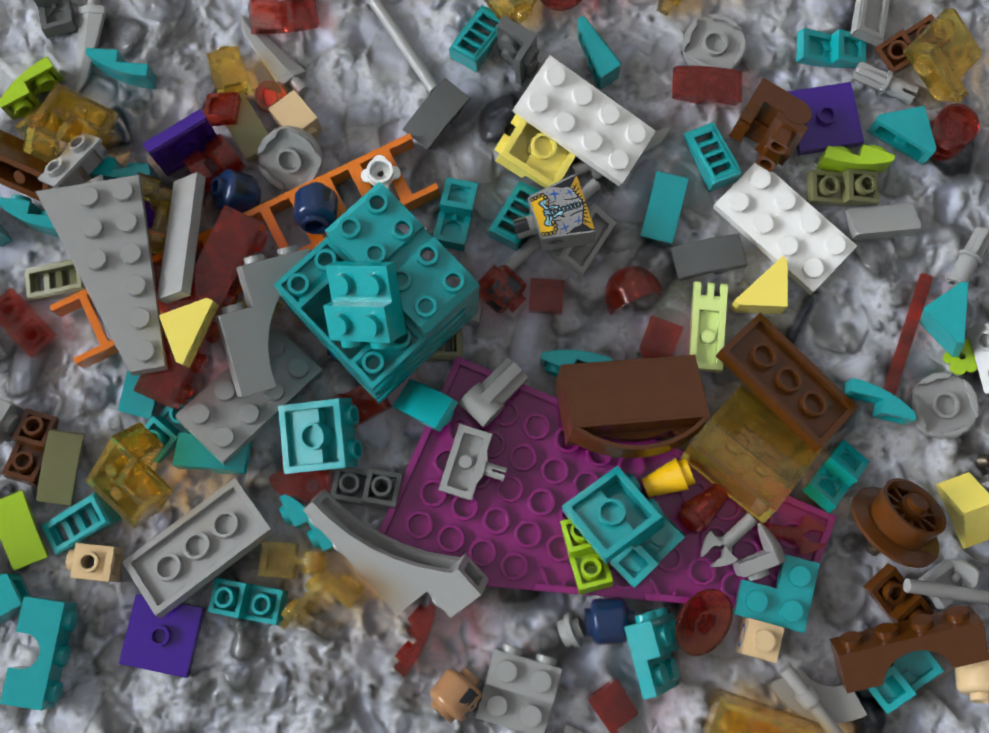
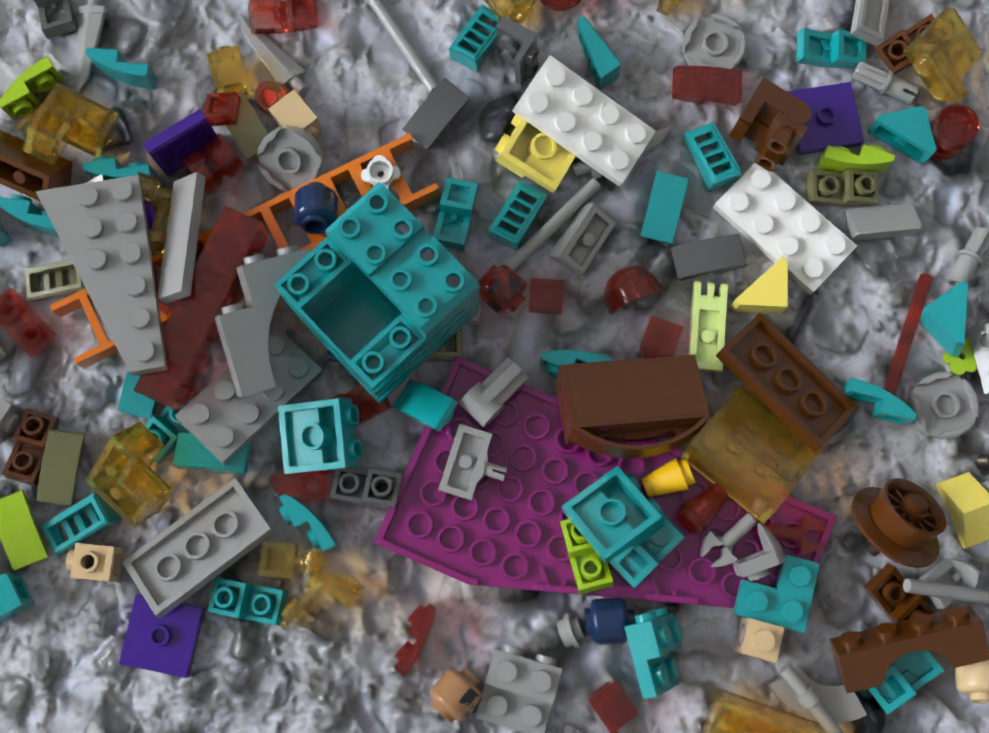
(50, 624): teal arch -> none
(82, 152): light grey hinge -> none
(187, 328): light yellow slope -> none
(235, 191): dark blue head -> none
(364, 304): teal plate -> none
(393, 568): light grey arch -> none
(558, 216): torso -> none
(703, 622): clear red dish -> none
(836, 476): teal slope -> none

